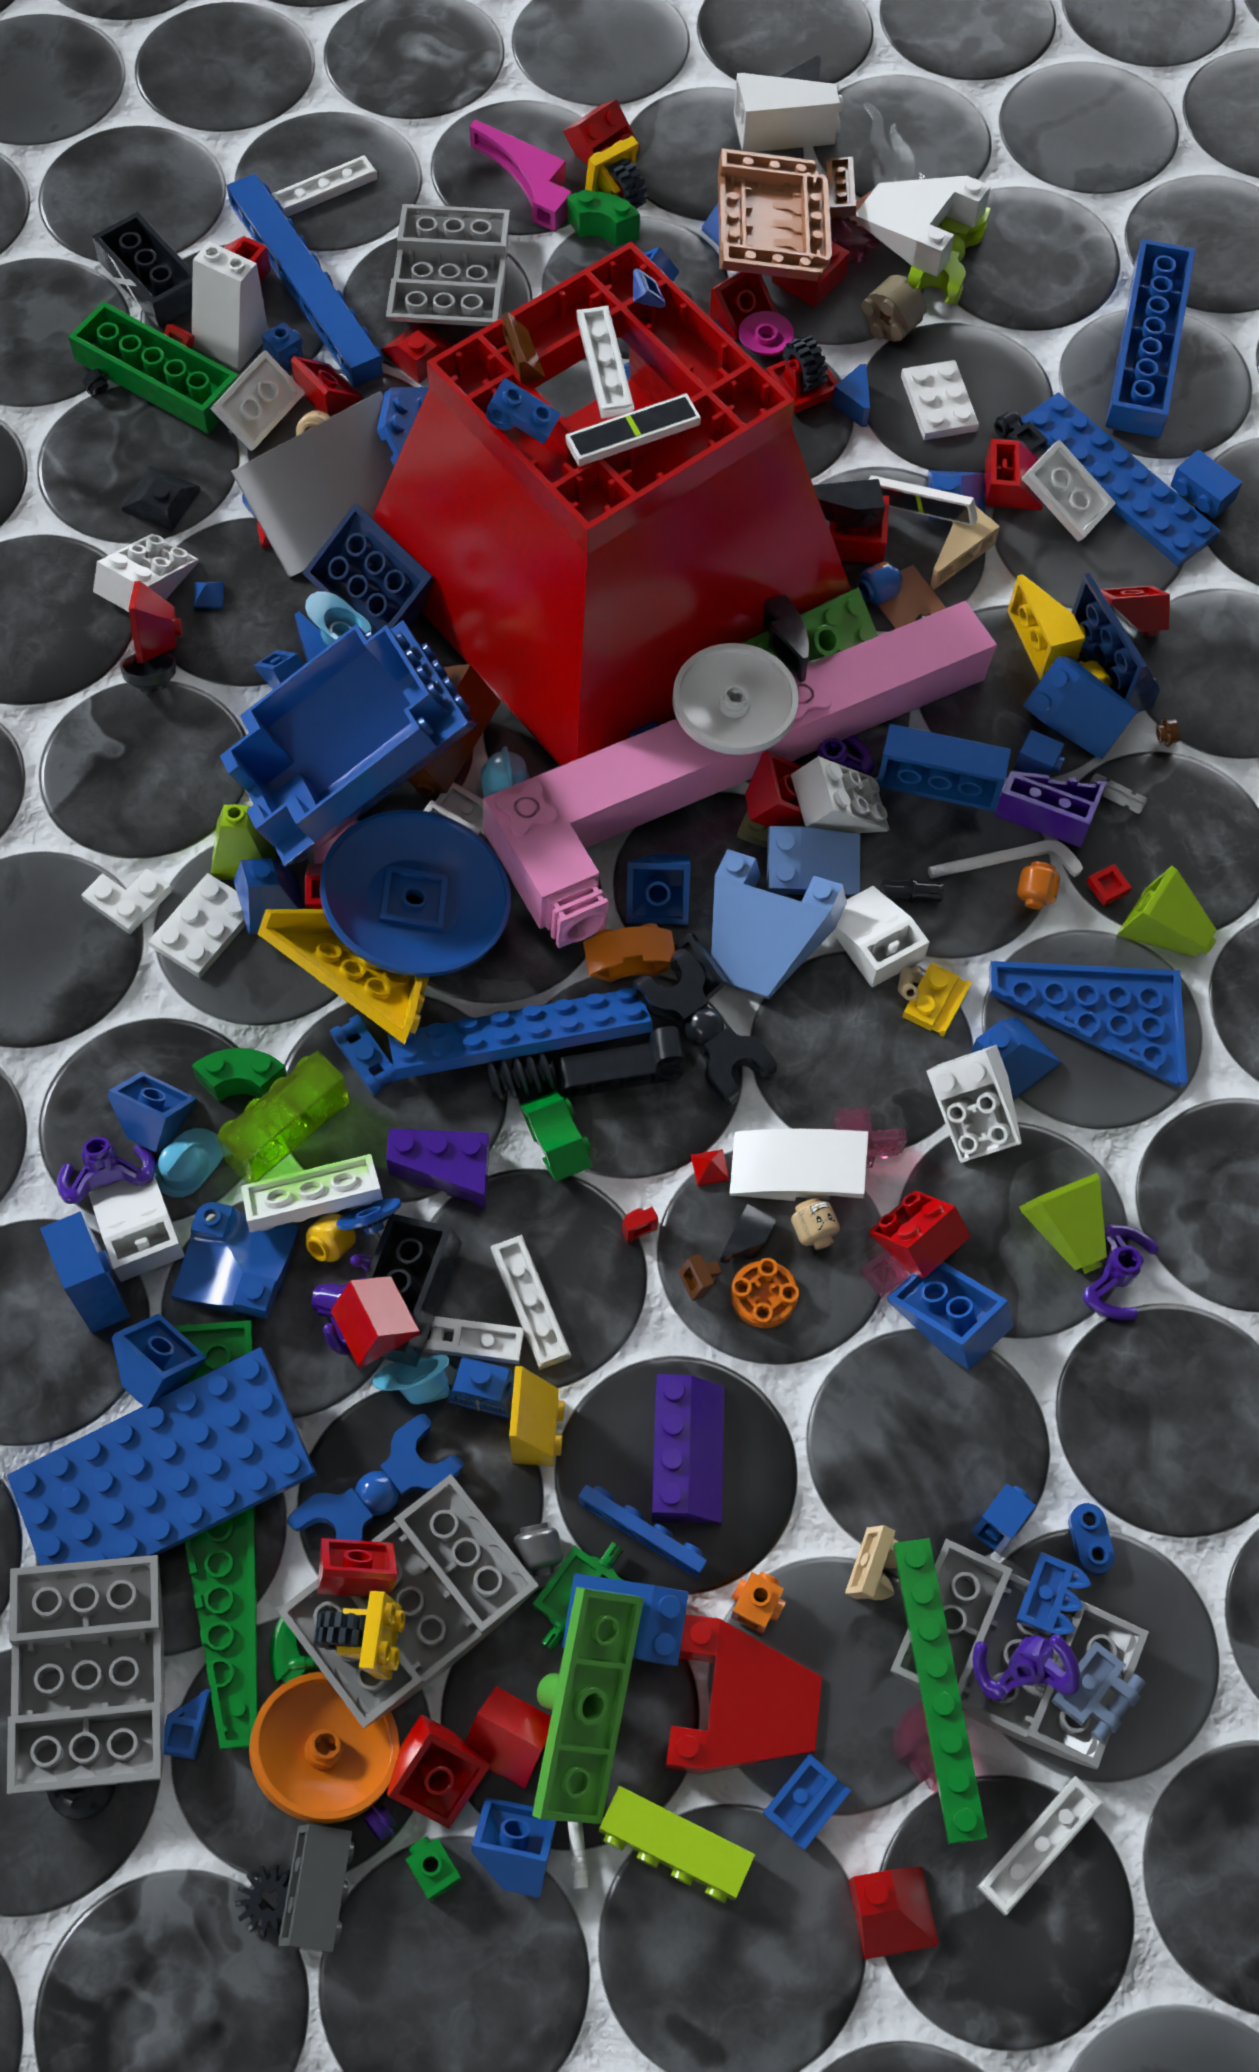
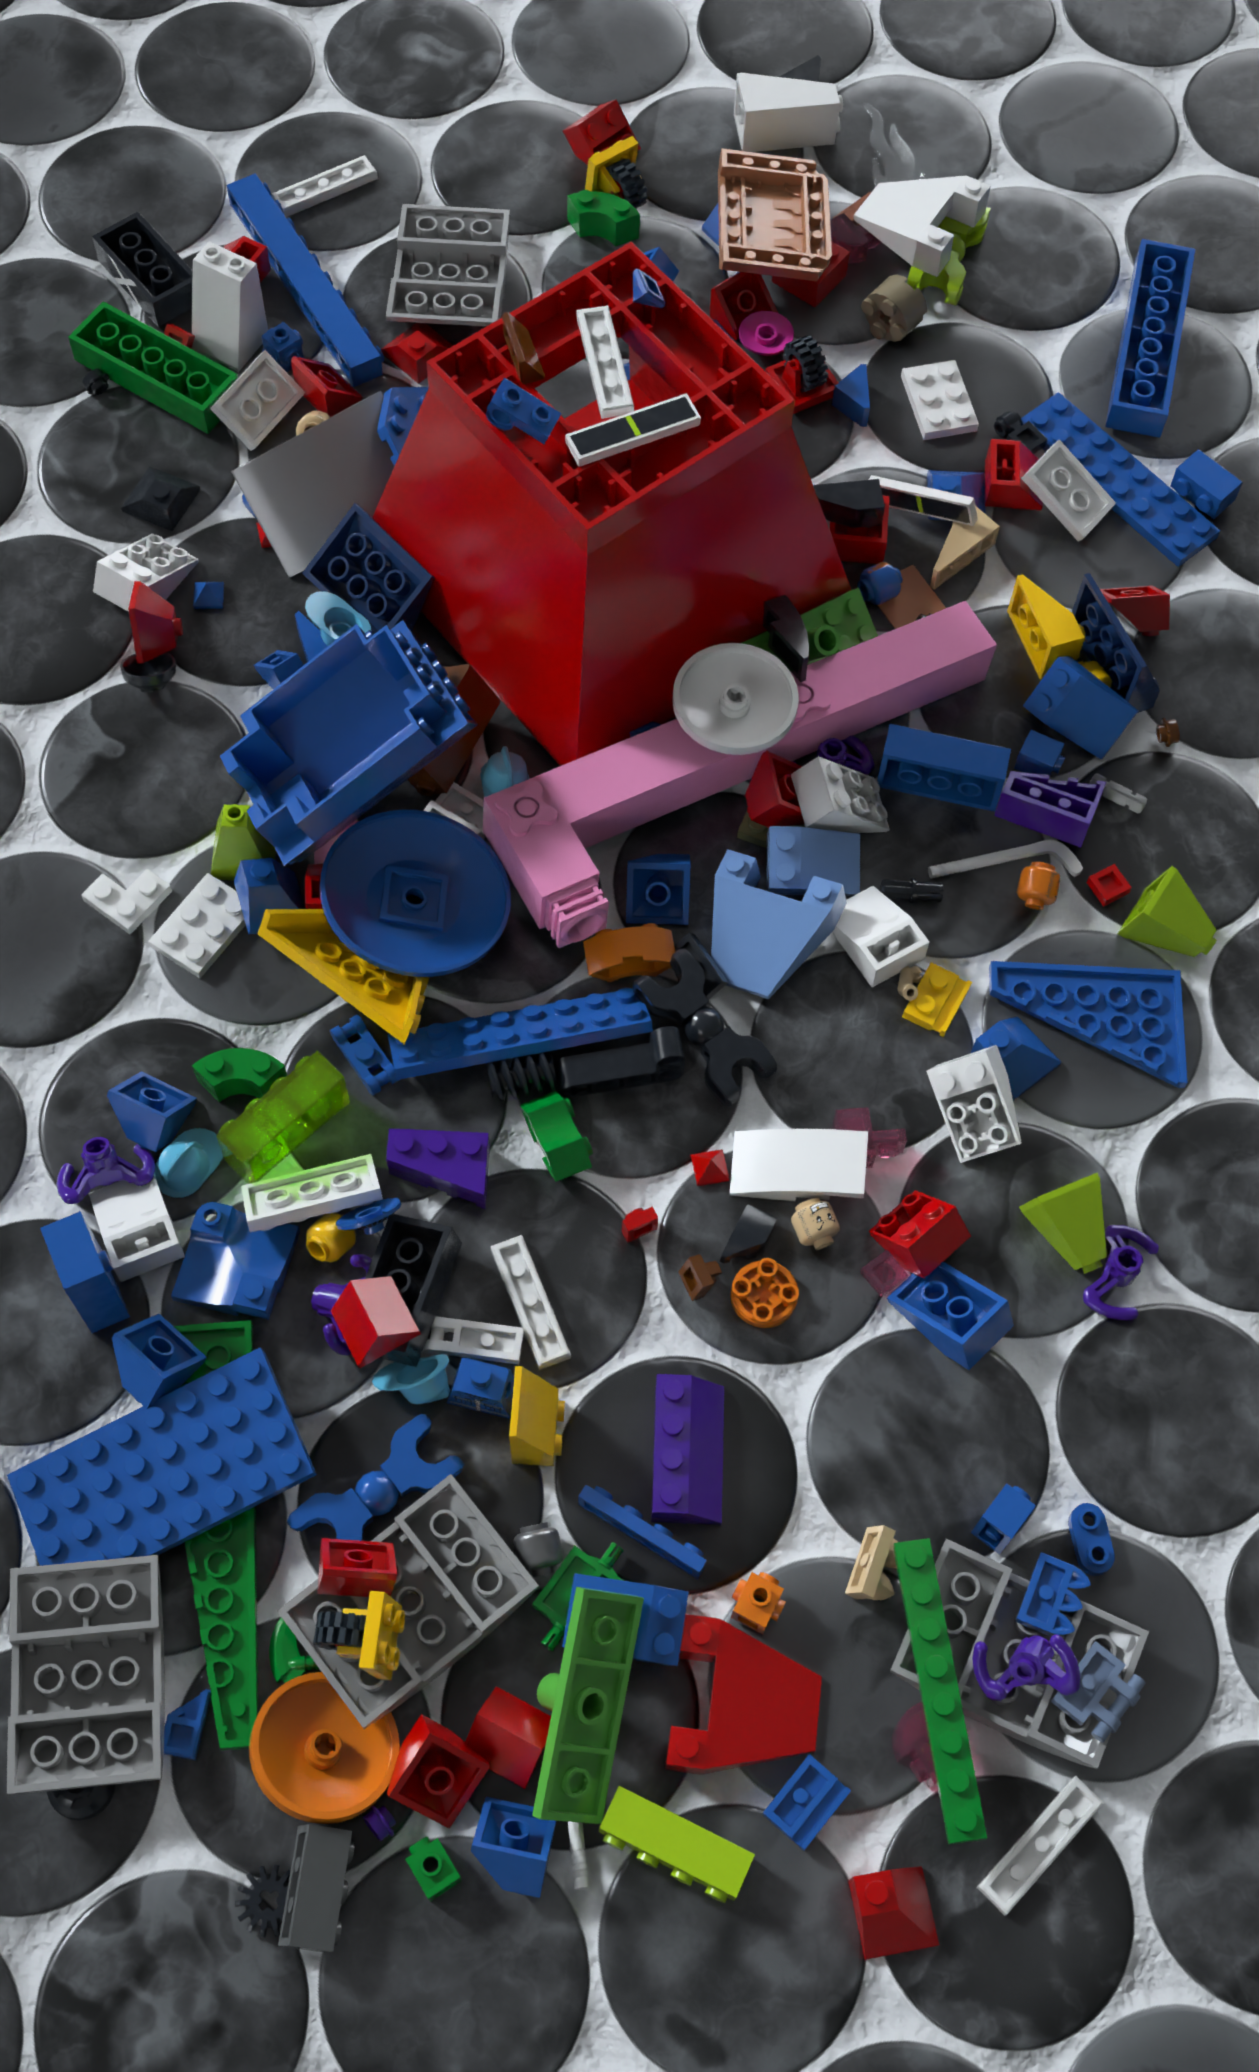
(534, 170): dark pink arch -> none
(841, 187): reddish brown plate -> none

